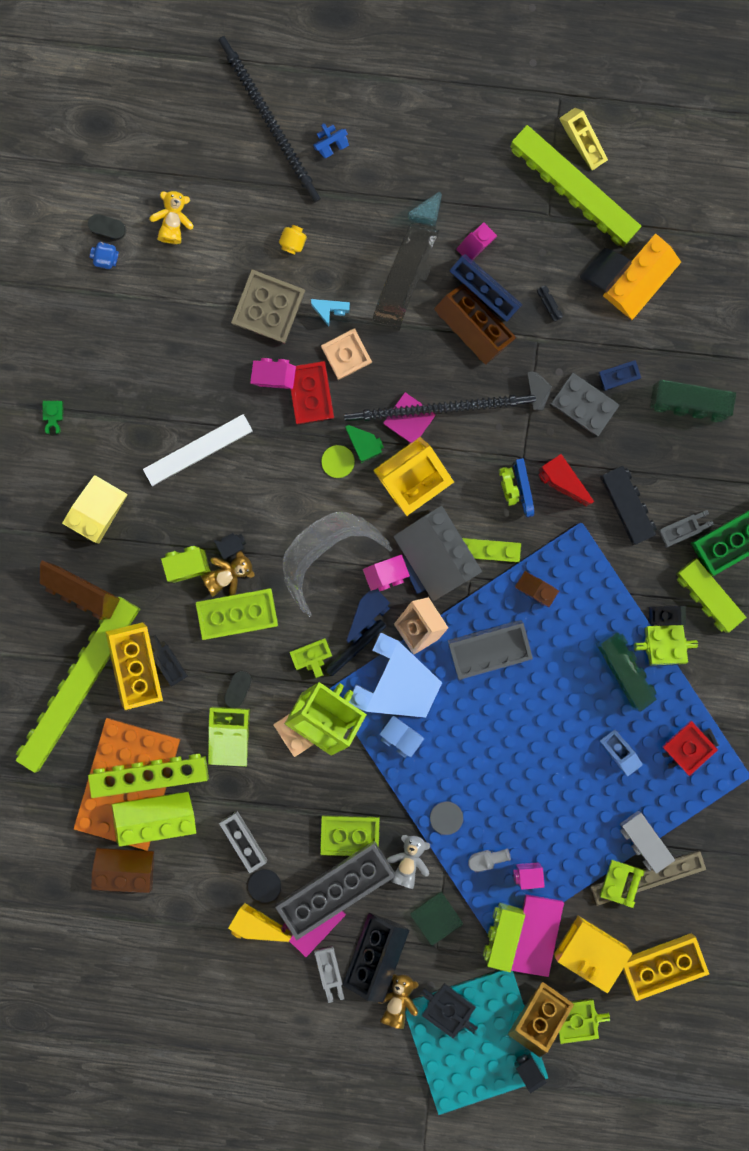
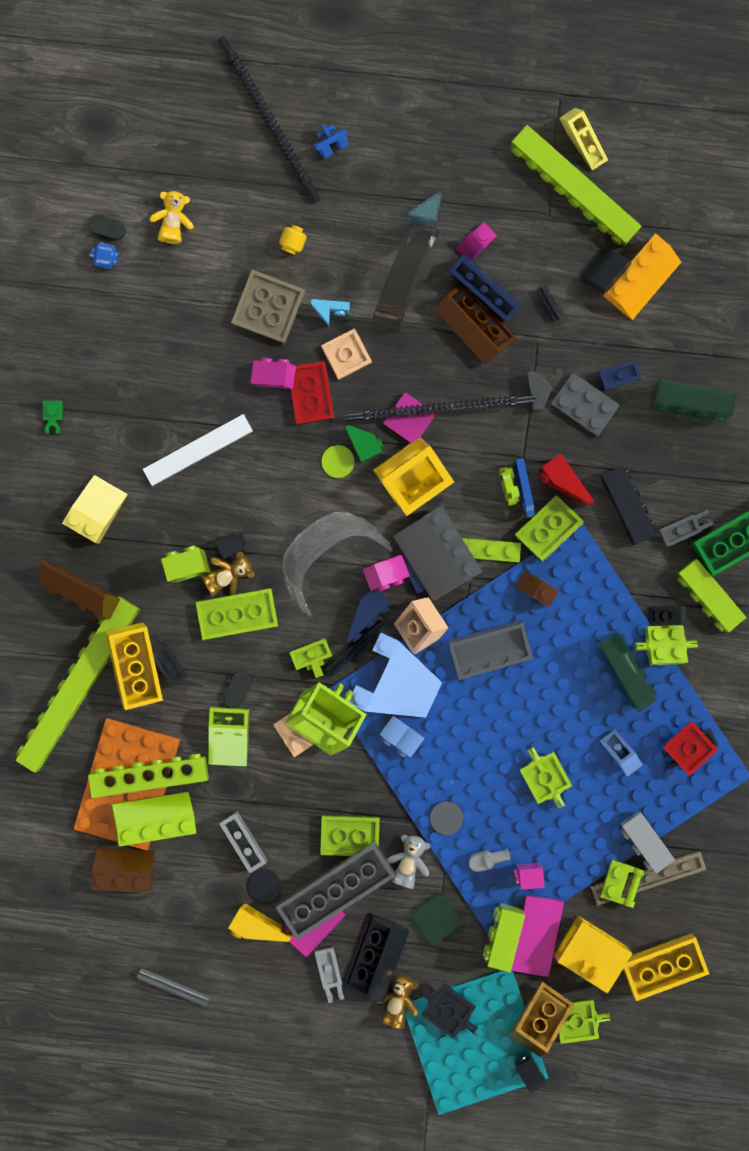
(173, 987): none -> dark grey axle
(545, 777): none -> lime plate
(549, 528): none -> lime plate

